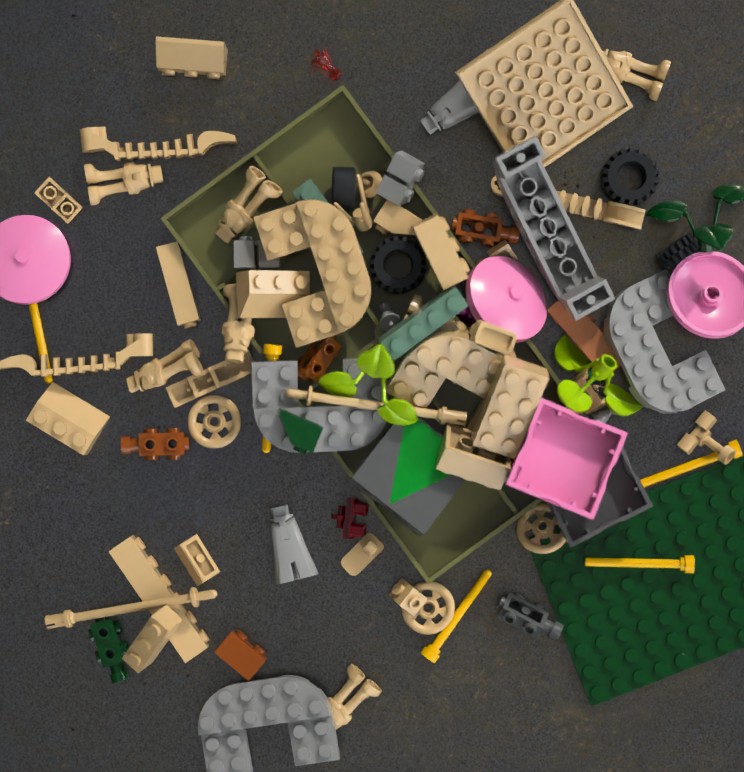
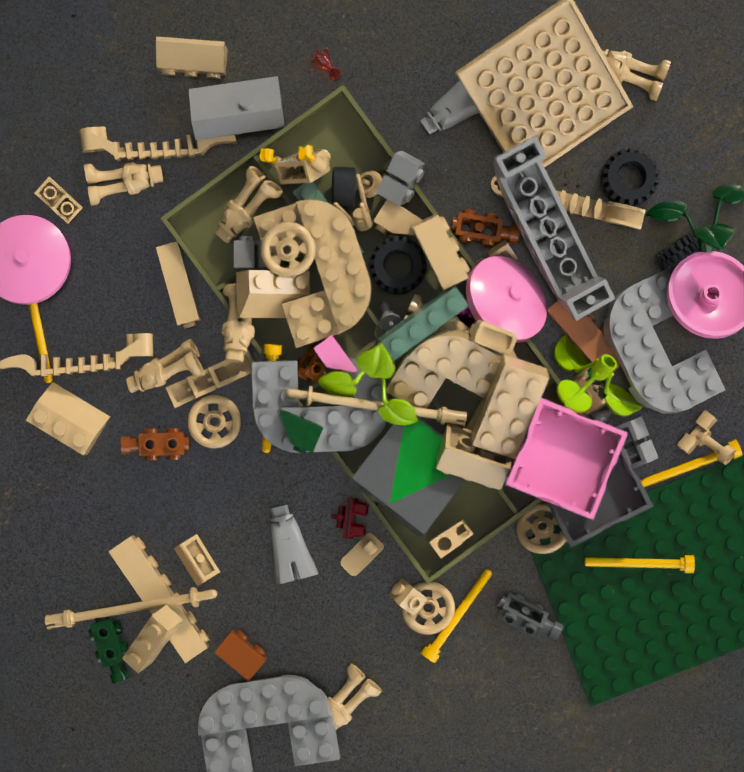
(236, 108): none -> light grey brick
(295, 267): none -> tan plate
(300, 167): none -> tan torso
(334, 356): none -> bright pink slope
(450, 538): none -> tan leg
(643, 449): none -> light grey piece

